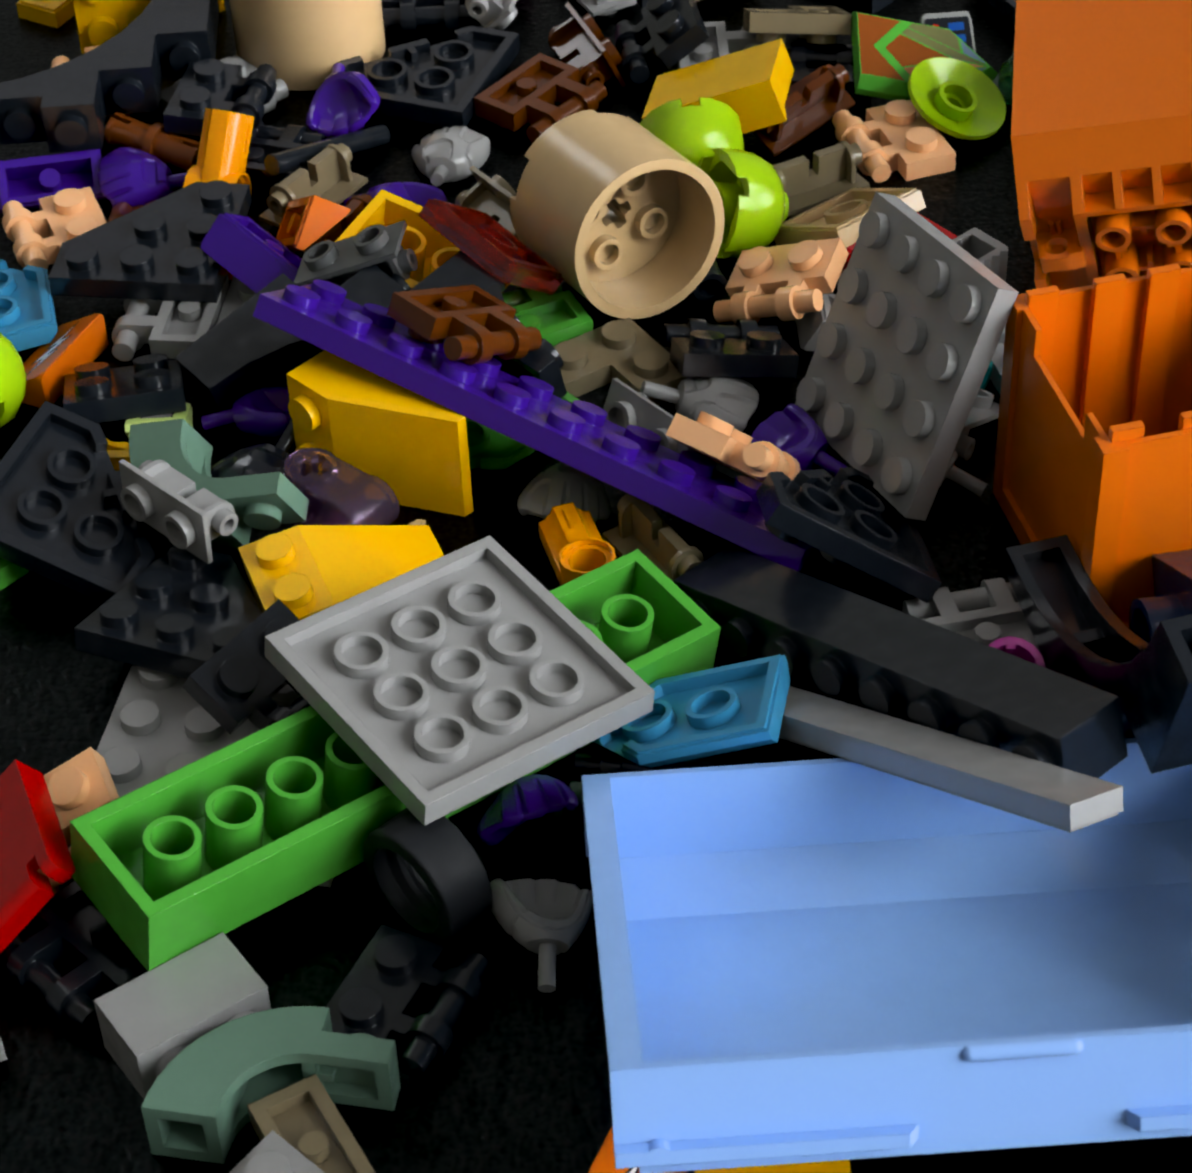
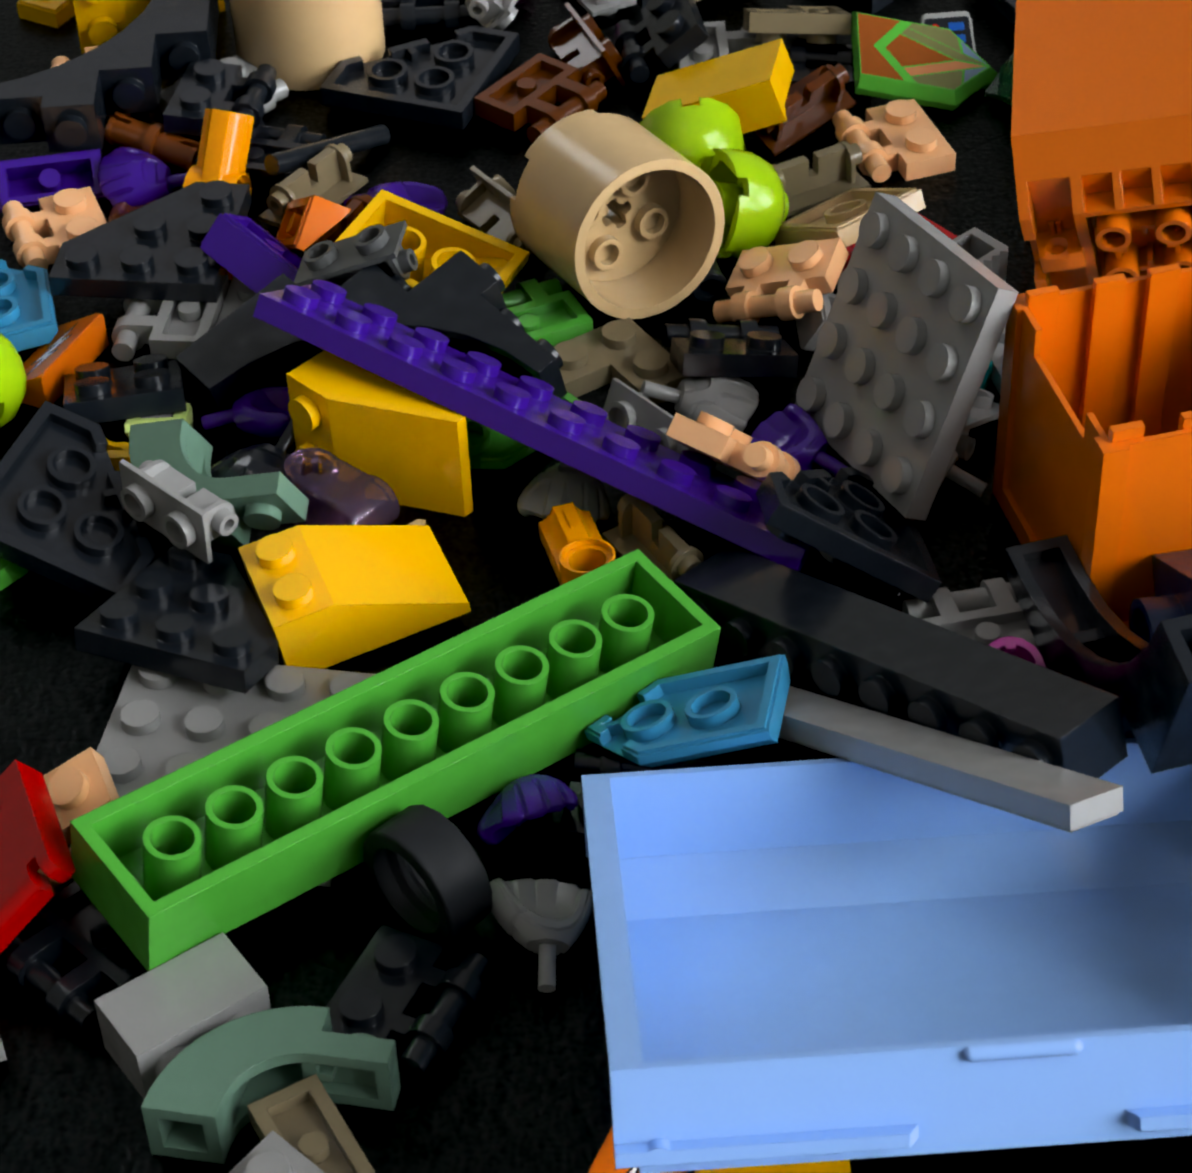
(241, 680): black plate -> none
(342, 103): dark purple piece -> none
(450, 154): light grey piece -> none
(458, 678): light grey plate -> none
(468, 319): reddish brown plate -> none
(491, 246): clear red tile -> none
(957, 98): lime dish -> none

